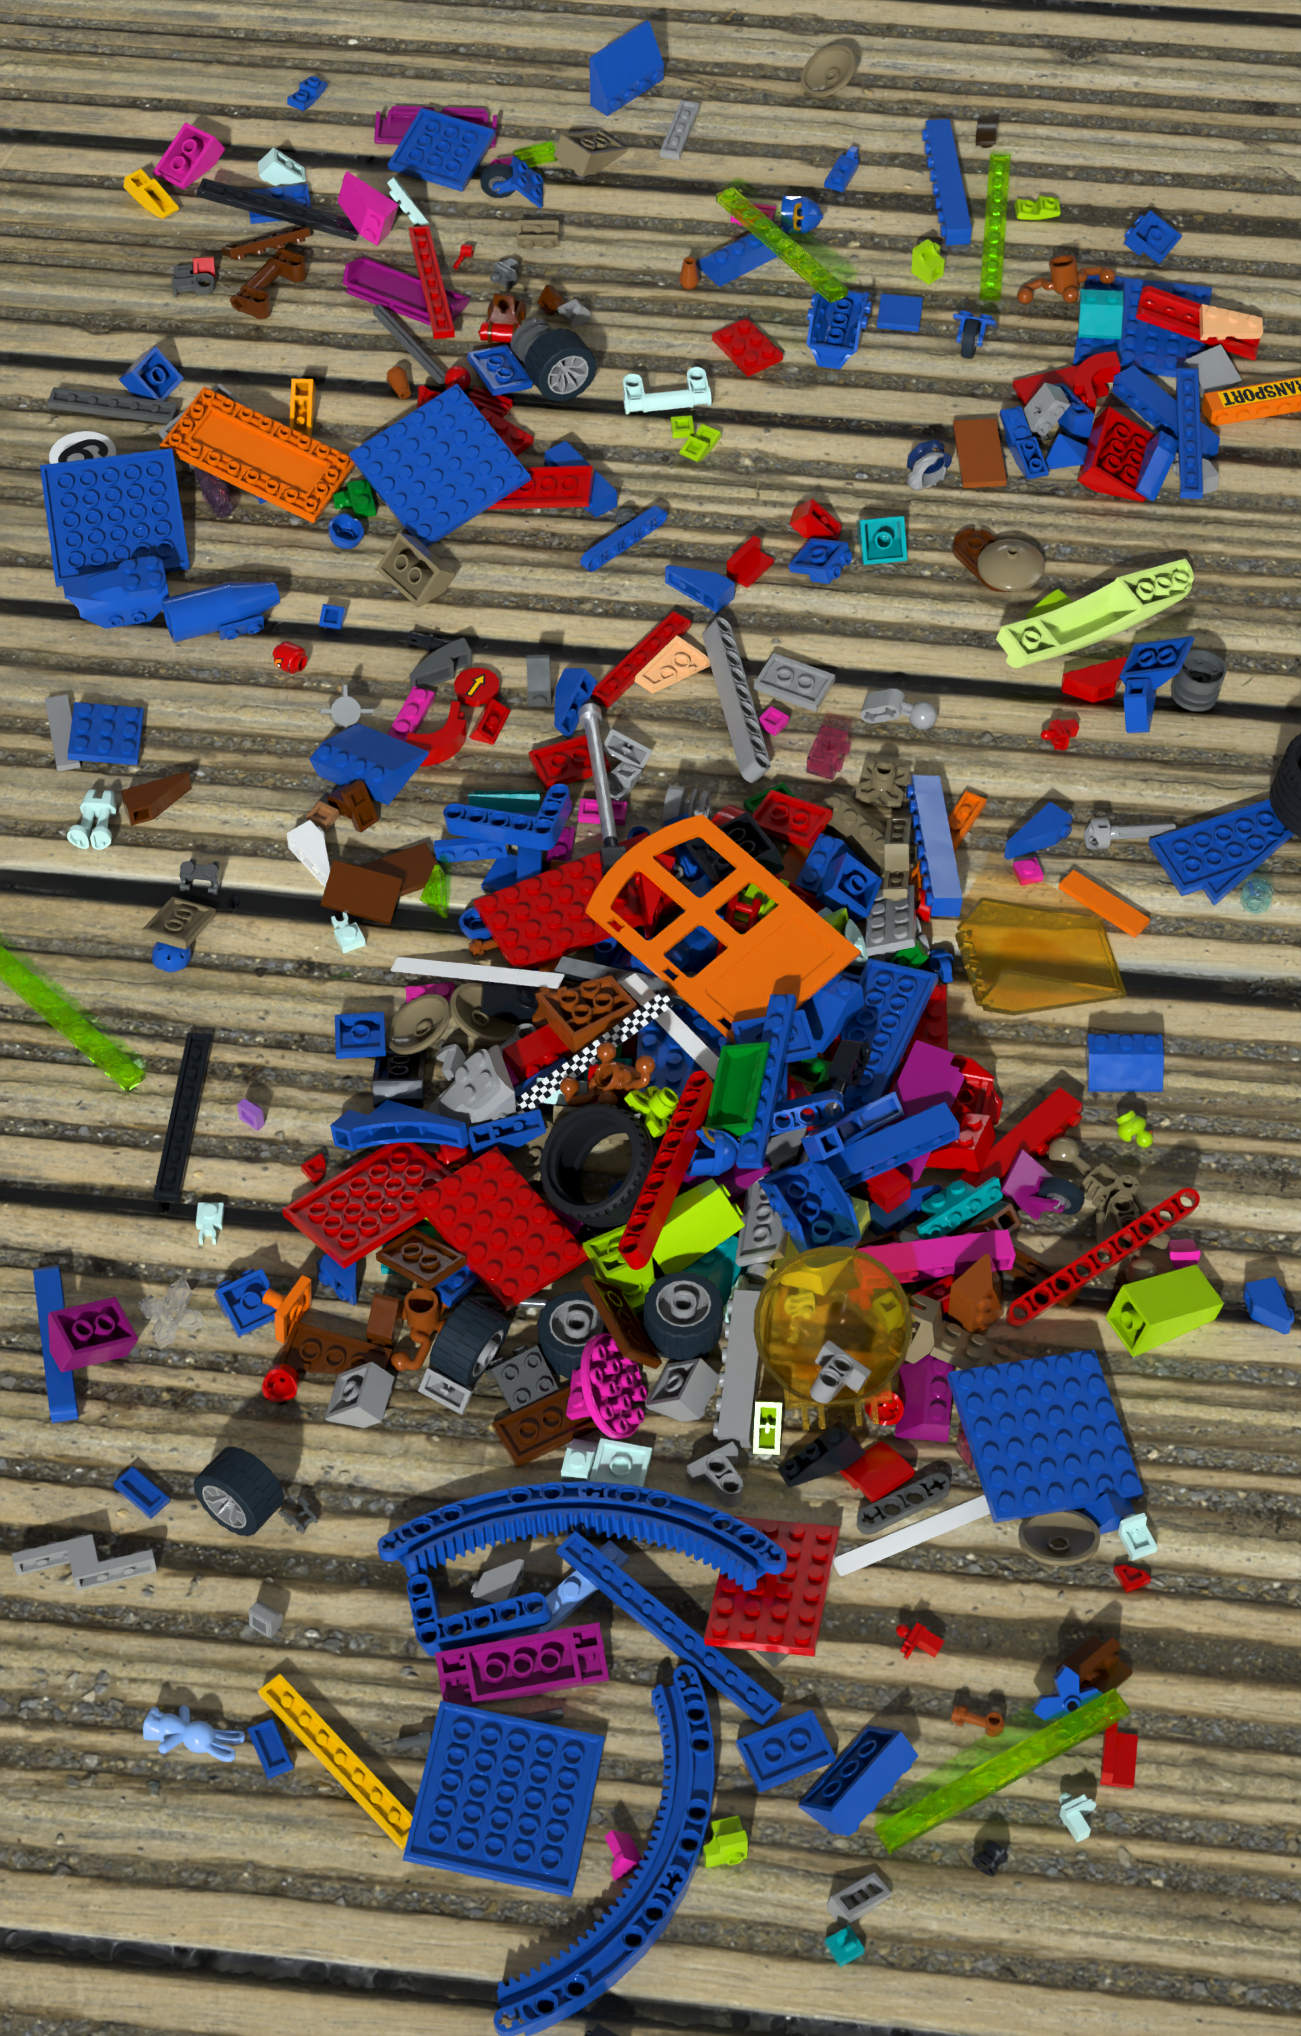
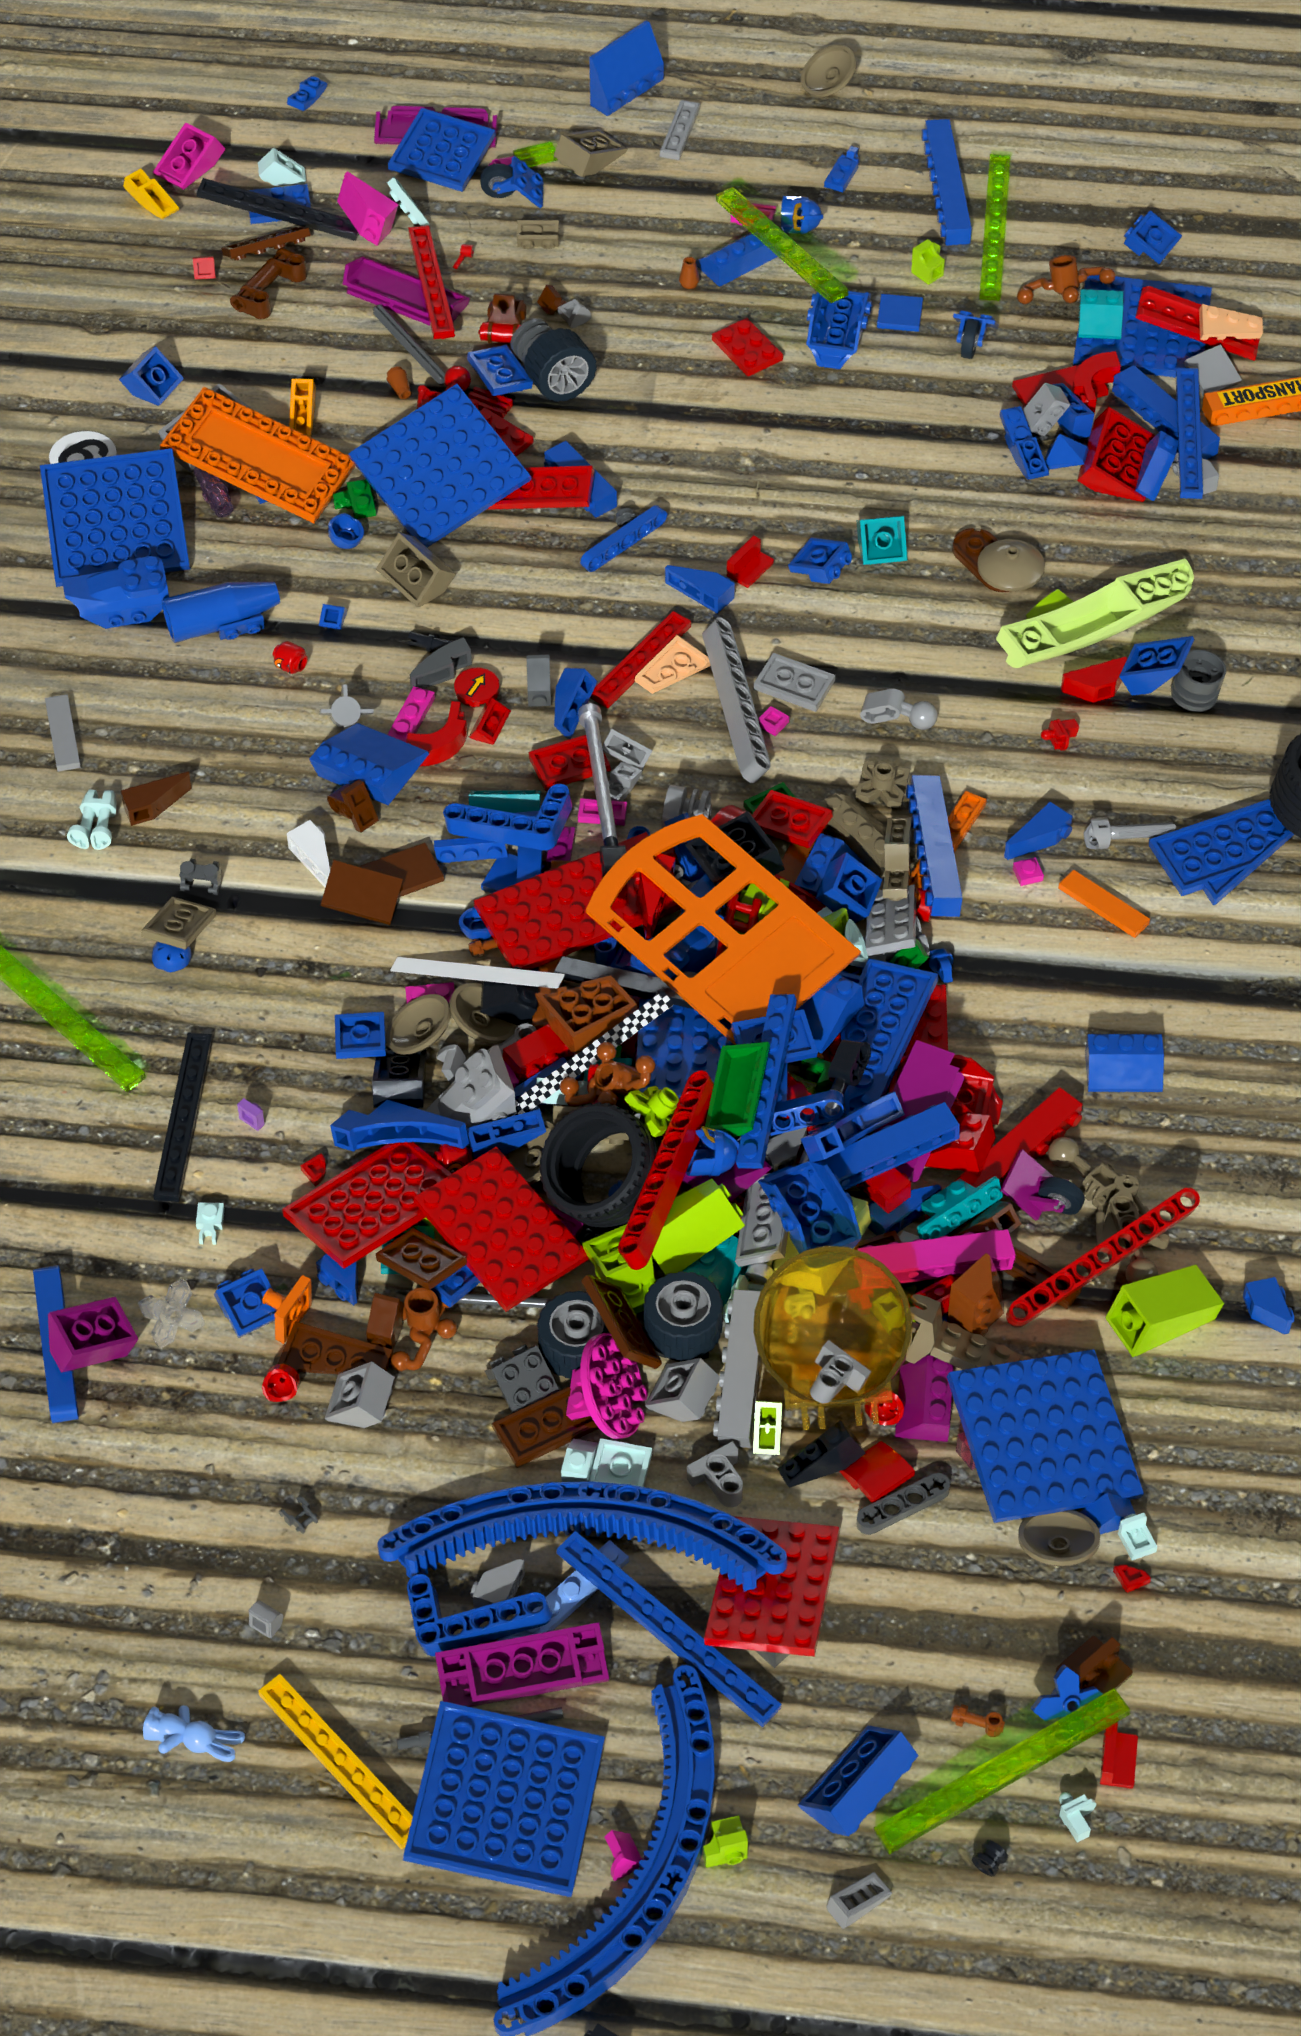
(84, 1562): light grey bracket -> none
(105, 733): blue plate -> none
(112, 405): dark grey plate -> none
(141, 1492): blue tile -> none
(185, 282): dark grey piece -> none
(238, 1491): black wheel -> none
(270, 1748): blue tile -> none
(323, 815): medium nougat plate -> none
(348, 936): light aqua plate -> none
(435, 892): clear neon green slope -> none
(445, 1390): light grey slope -> none
(469, 1341): black wheel -> none
(505, 273): dark grey piece -> none
(674, 1026): white sticker -> none
(682, 426): lime plate -> none
(696, 394): light aqua piece -> none
(701, 444): lime slope -> none
(785, 1751): blue plate -> none
(814, 522): red slope -> none
(828, 752): clear pink brick -> none
(844, 1946): teal tile -> none
(911, 1536): white sticker -> none
(918, 1637): red piece -> none
(928, 464): piece -> none
(979, 453): dark orange tile -> none
(987, 131): dark brown slope -> none
(1035, 958): clear yellow windscreen -> none
(1042, 209): lime slope -> none
(1132, 1124): lime animal -> none
(1138, 705): blue slope -> none
(1183, 1253): dark pink tile -> none
(1256, 896): clear light blue head -> none

